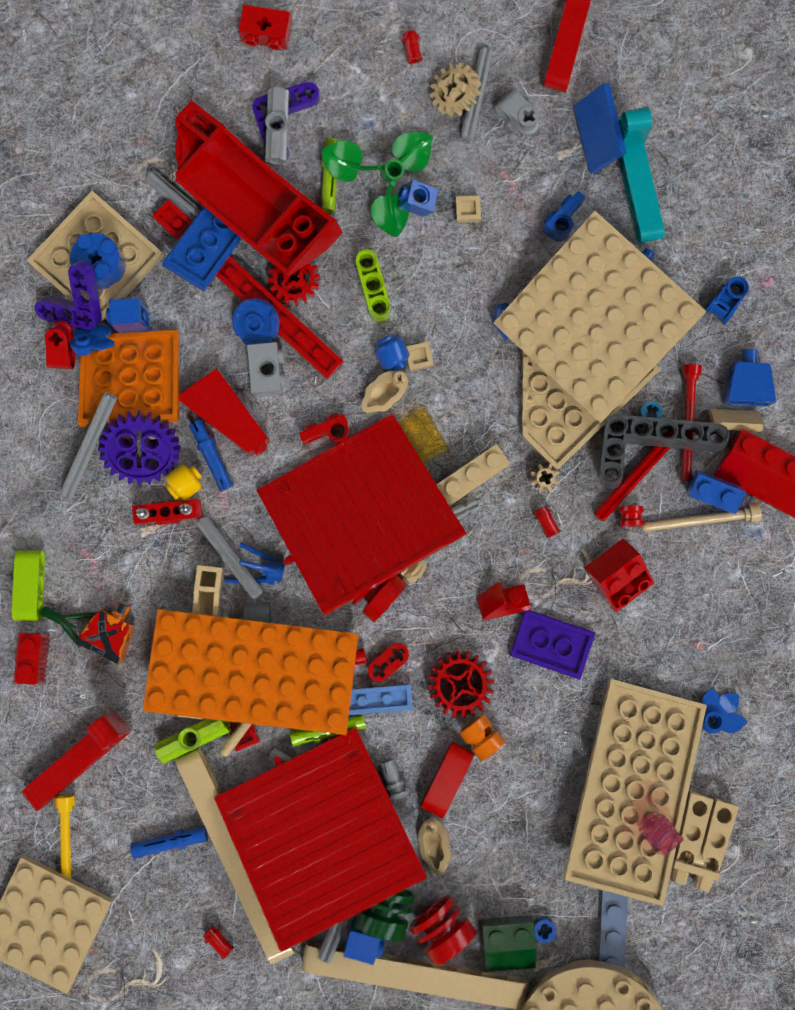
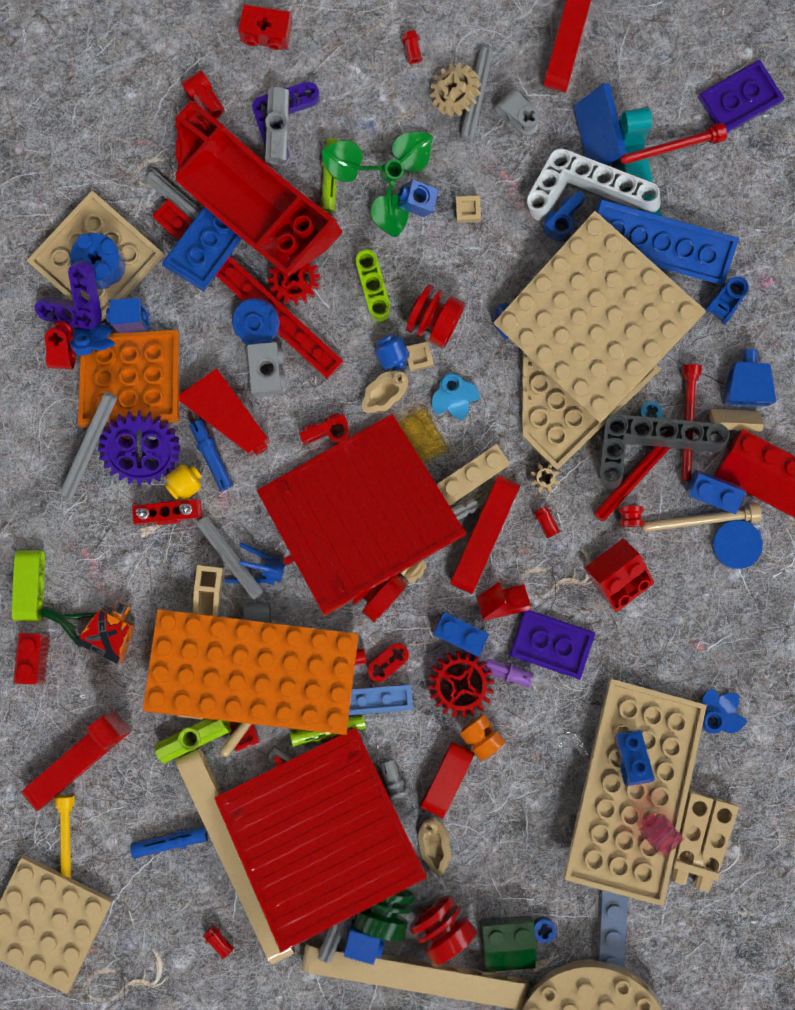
(200, 91): none -> red piece
(435, 316): none -> red wheel
(454, 400): none -> dark azure plate
(461, 634): none -> blue brick
(485, 534): none -> red beam
(509, 672): none -> medium lavender axle
(591, 182): none -> white beam
(634, 757): none -> blue plate
(673, 243): none -> blue plate
(714, 134): none -> red piece
(737, 544): none -> blue tile
(741, 96): none -> dark purple tile

